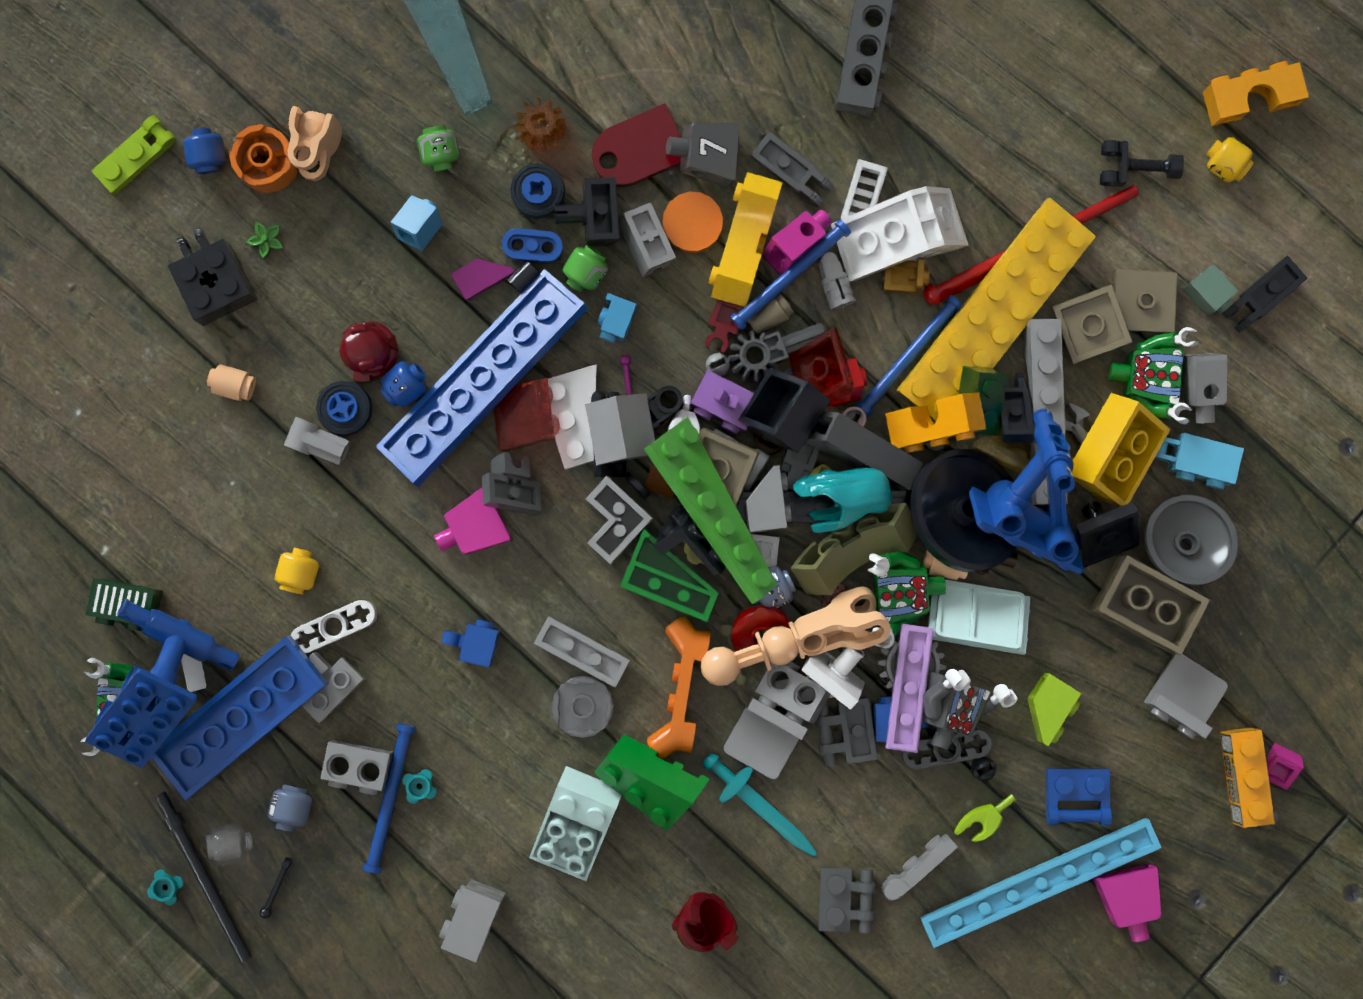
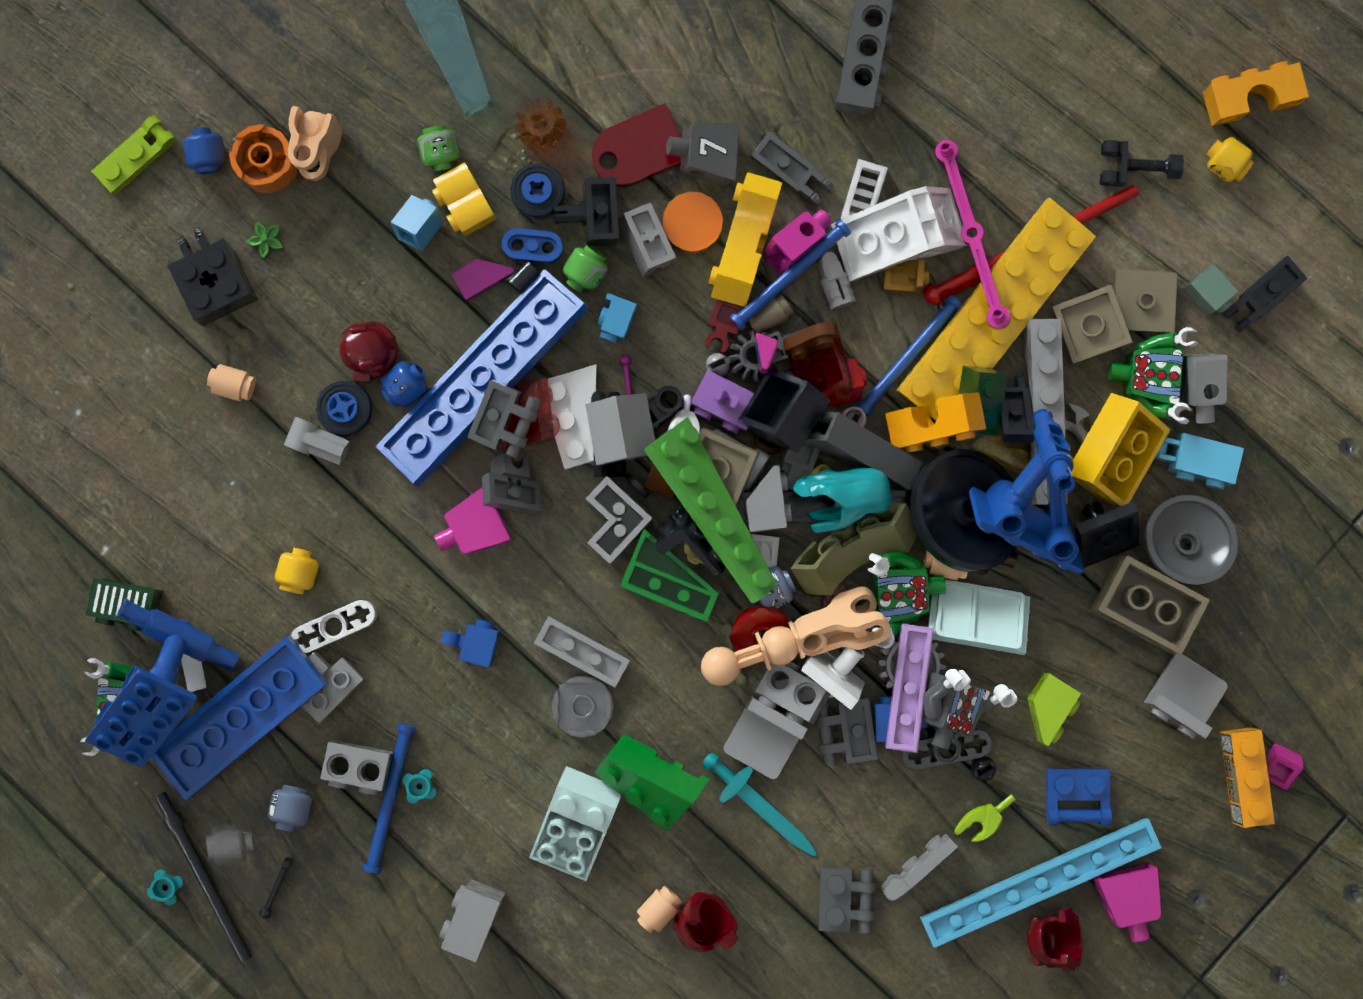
(464, 200): none -> yellow brick
(495, 414): none -> dark grey plate
(659, 909): none -> light nougat brick
(679, 733): orange plate -> none
(765, 351): none -> dark pink slope
(811, 339): none -> reddish brown plate
(998, 316): none -> dark pink piece
(1056, 941): none -> dark red helmet

